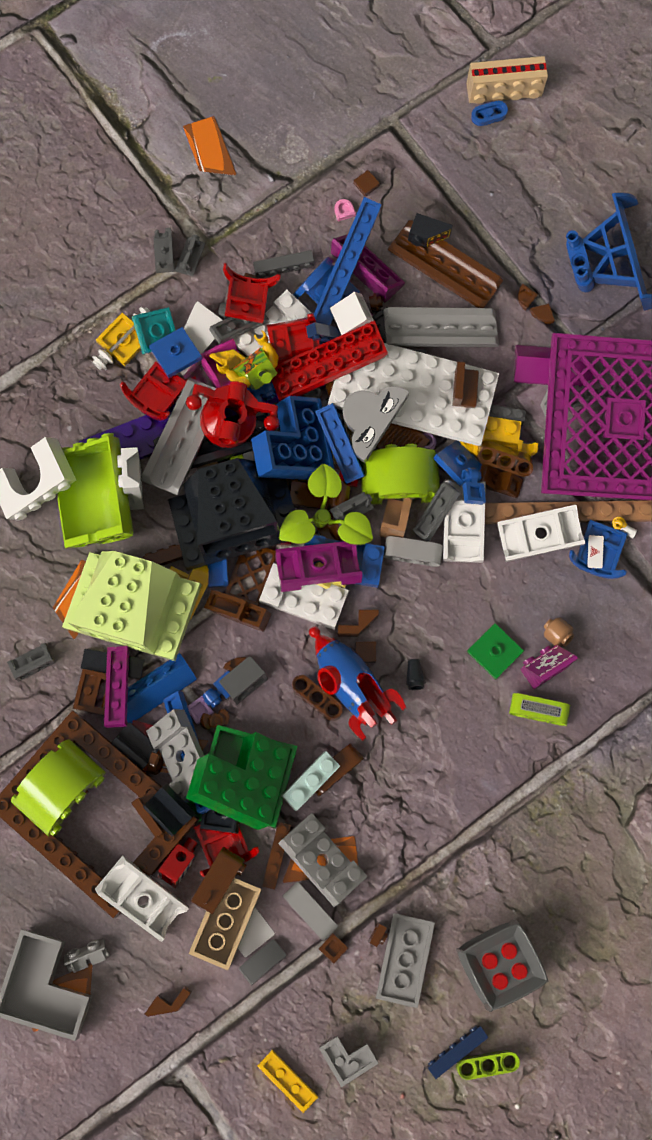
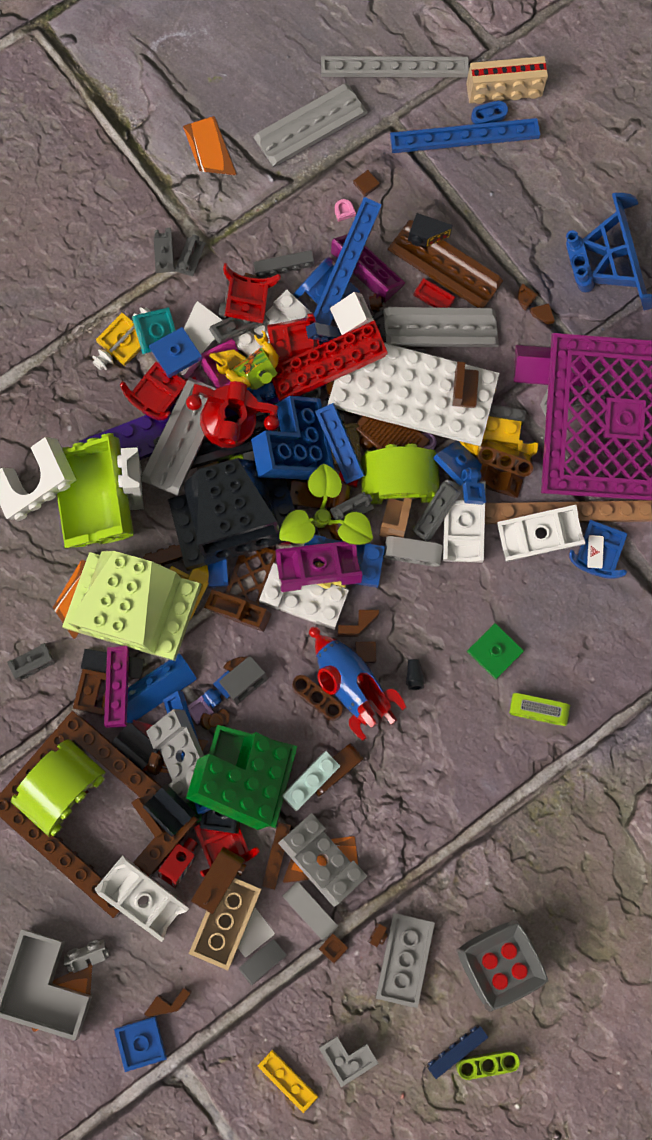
(140, 1044): none -> blue plate
(310, 124): none -> light grey plate
(371, 417): light grey brick -> none
(393, 66): none -> light grey plate
(433, 295): none -> red tile
(464, 135): none -> blue plate
(547, 665): magenta slope -> none
(558, 632): medium nougat head -> none
(620, 524): arm -> none

